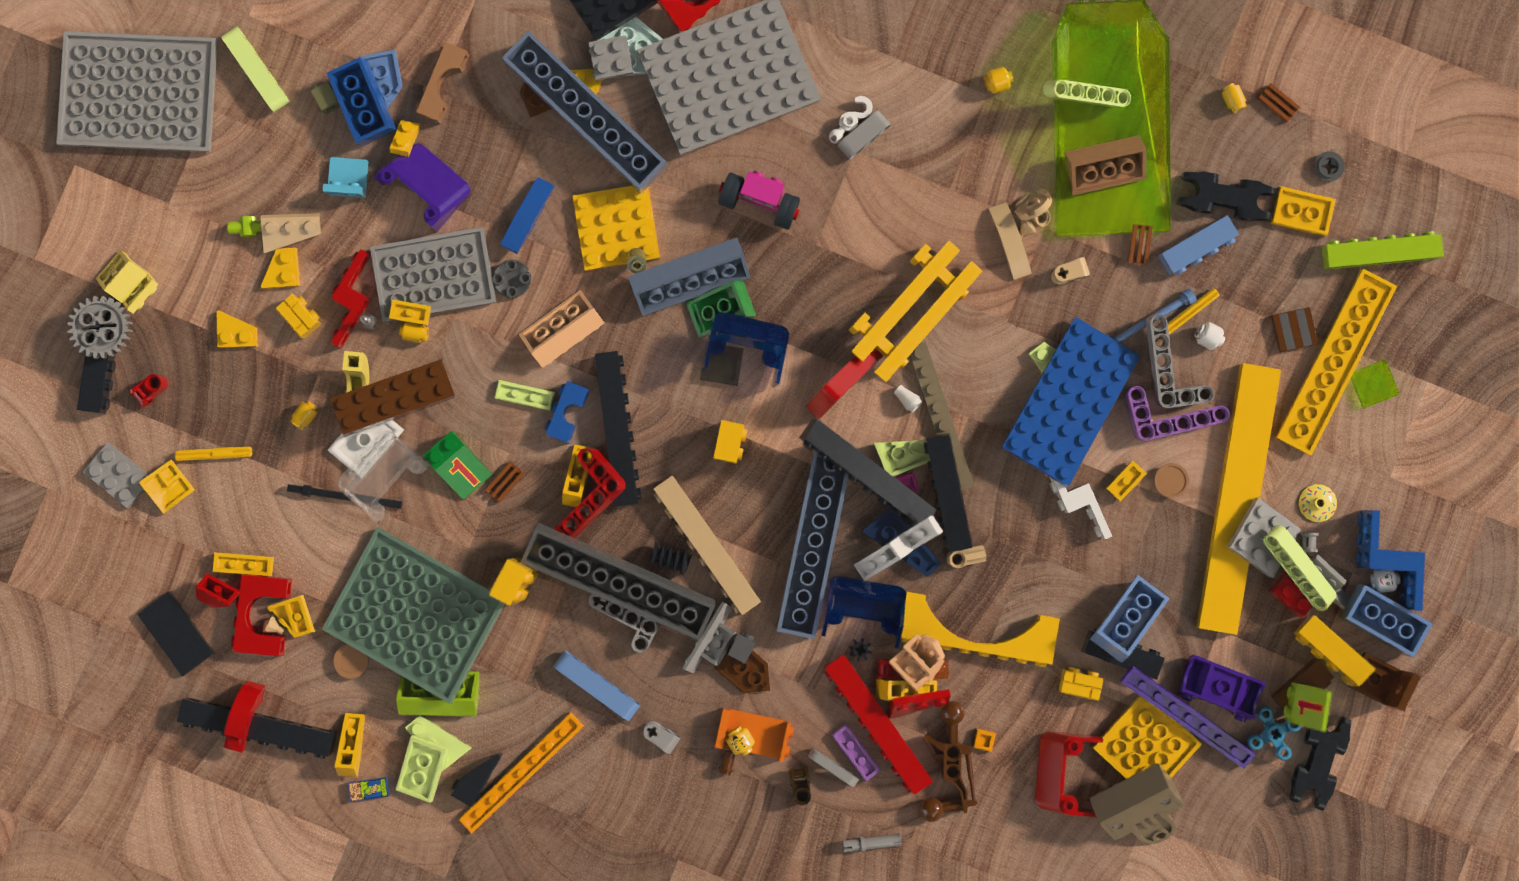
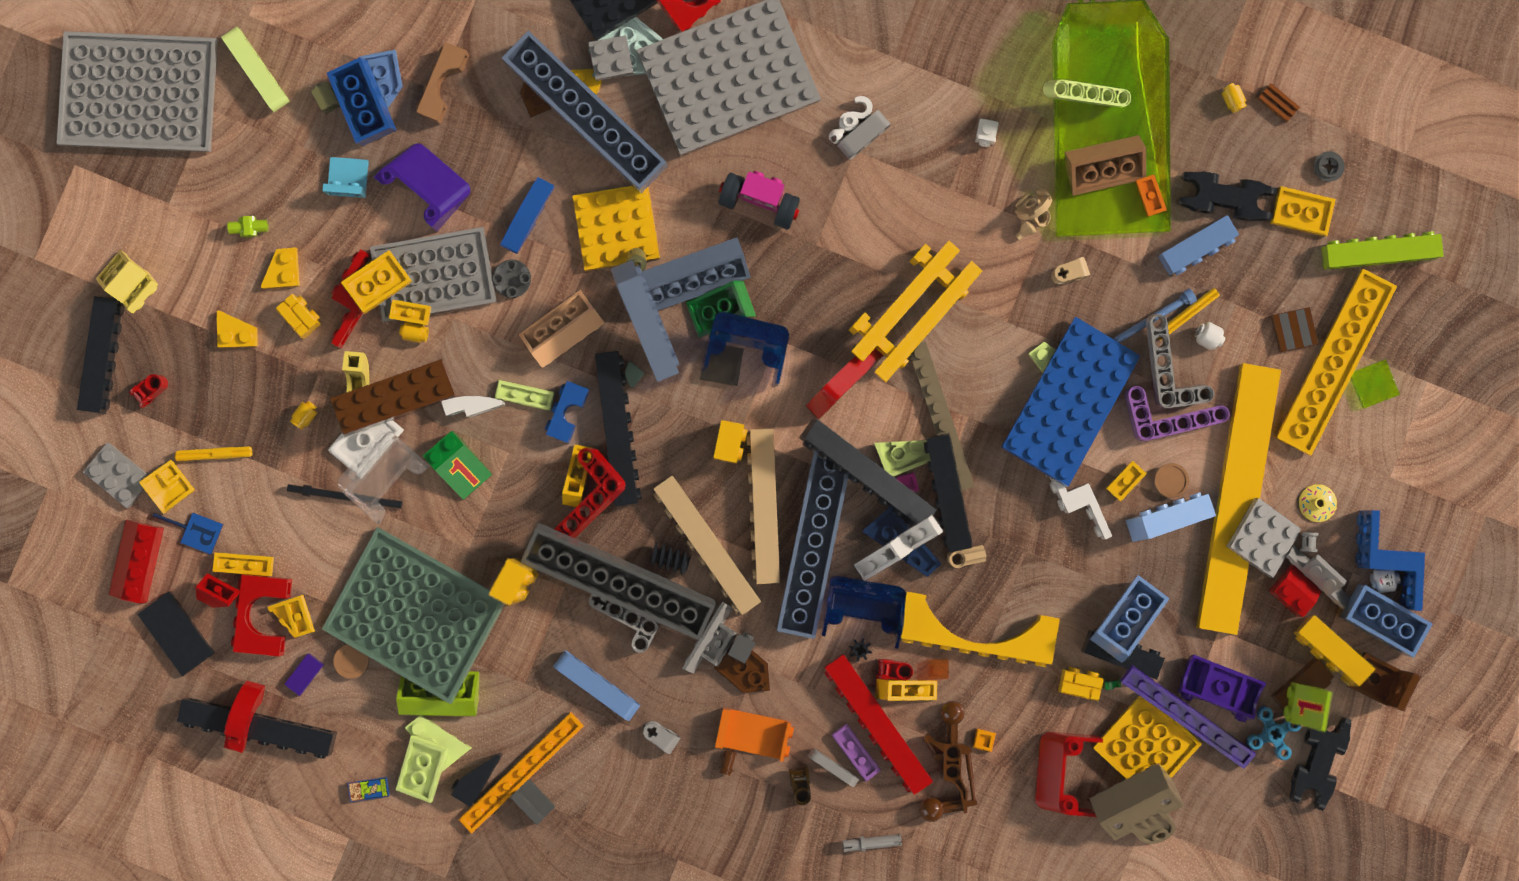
(101, 343): light grey gear -> none
(136, 561): none -> red slope
(199, 533): none -> blue piece
(272, 626): tan rock -> none
(288, 229): tan wing -> none
(304, 674): none -> dark purple tile
(350, 745): yellow slope -> none
(368, 321): clear piece -> none
(376, 282): none -> yellow plate
(404, 138): yellow plate -> none
(471, 405): none -> white slope
(499, 477): dark orange tile -> none
(533, 801): none -> dark grey panel
(633, 374): none -> sand green tile
(646, 320): none -> sand blue brick
(740, 741): yellow head -> none
(765, 506): none -> tan brick
(907, 398): white cone -> none
(914, 703): red wing -> none
(919, 660): light nougat piece -> none
(986, 132): none -> white bracket
(998, 80): yellow head -> none
(1010, 240): tan slope -> none
(1111, 684): none -> green tile
(1138, 260): dark orange tile -> none
(1150, 195): none -> orange plate
(1170, 518): none -> light blue wedge
(1299, 567): yellowish green beam -> none

